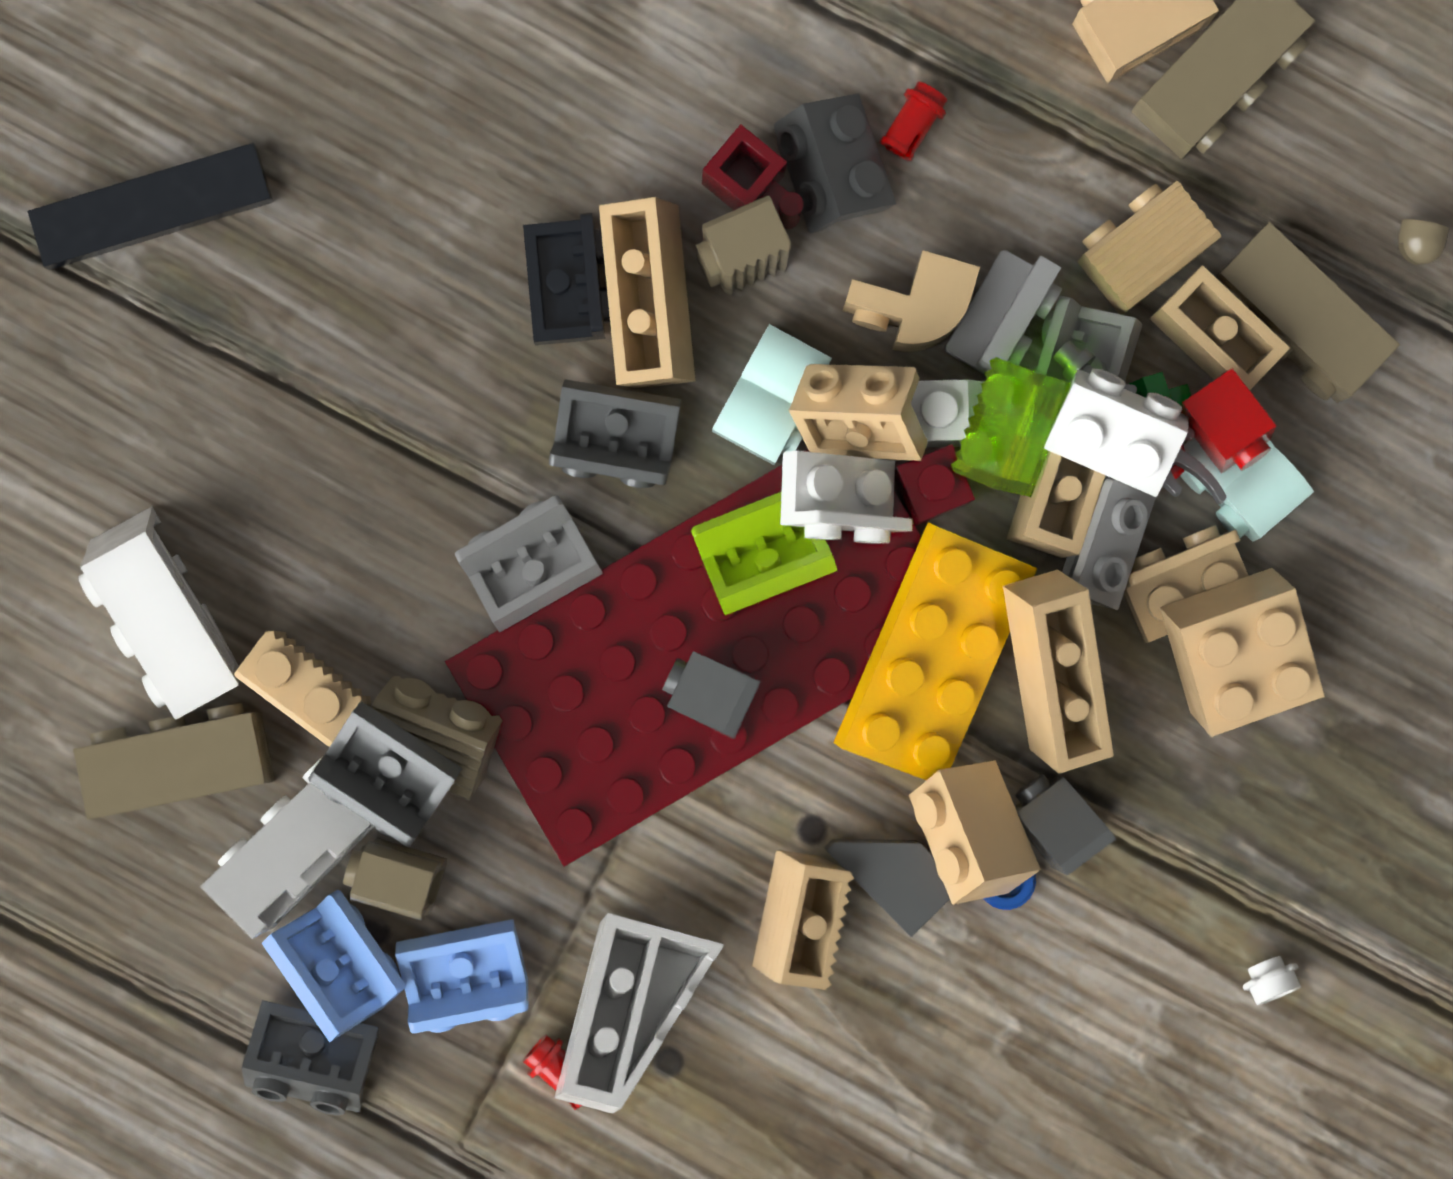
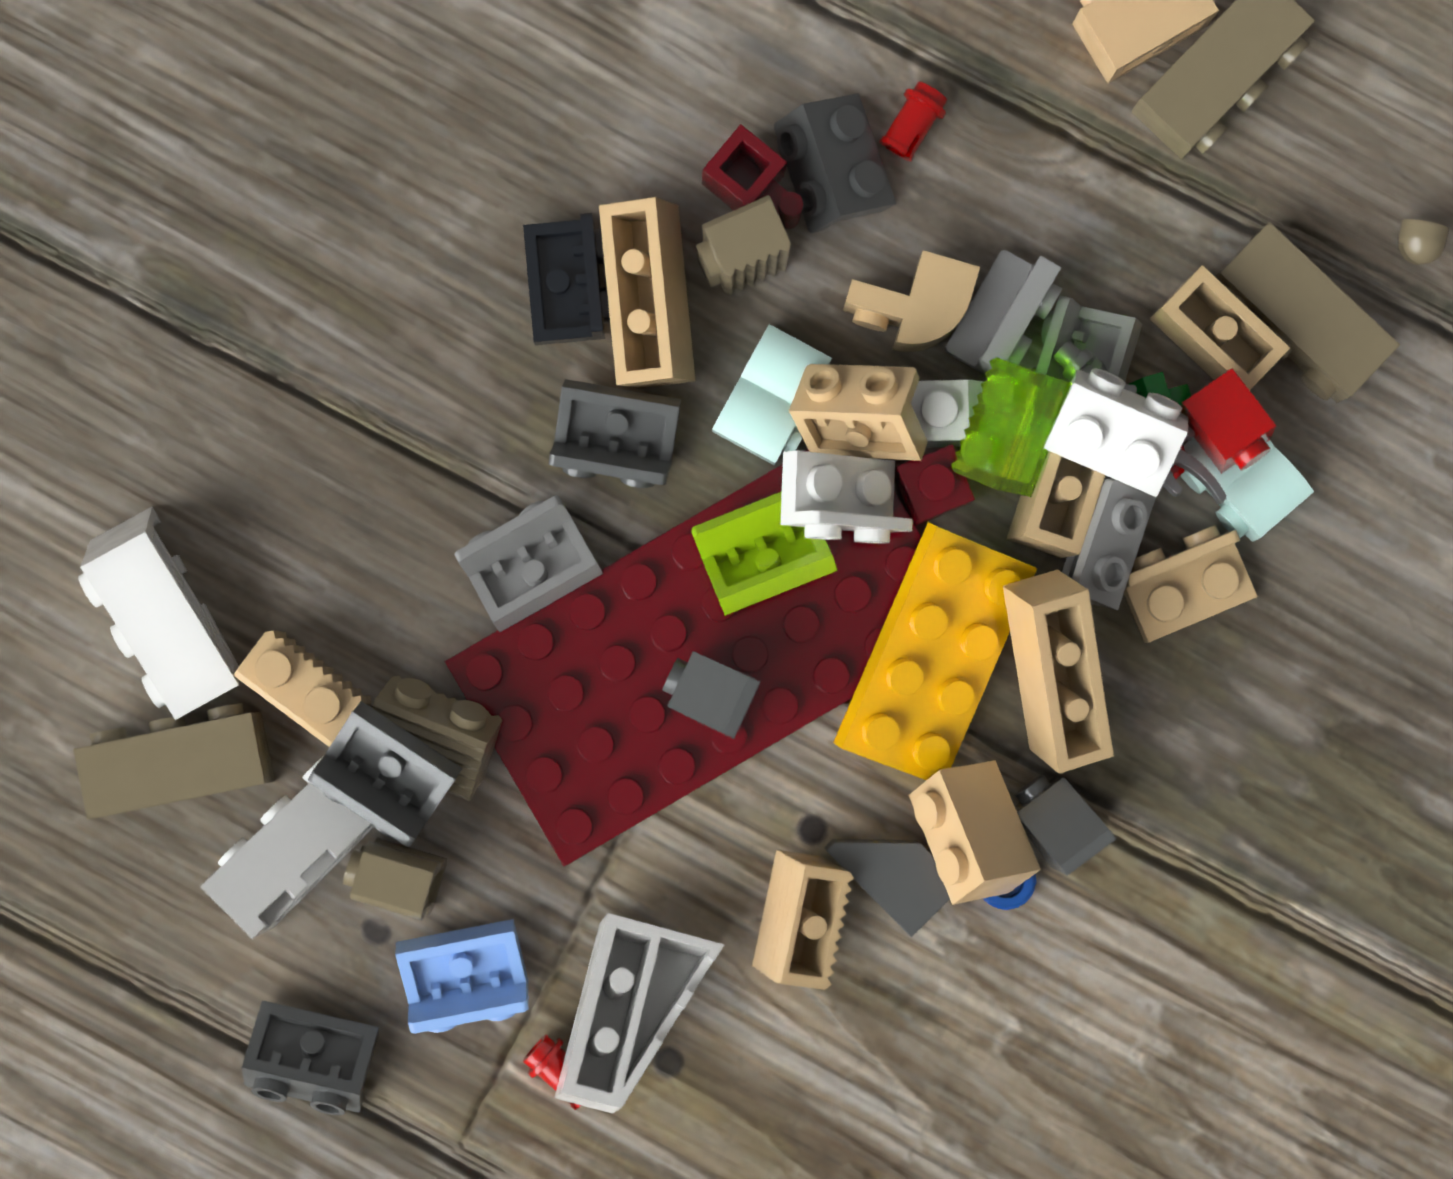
(150, 206): black tile -> none
(335, 965): light blue bracket -> none
(1148, 246): tan brick -> none
(1242, 651): tan brick -> none
(1272, 980): white plate -> none

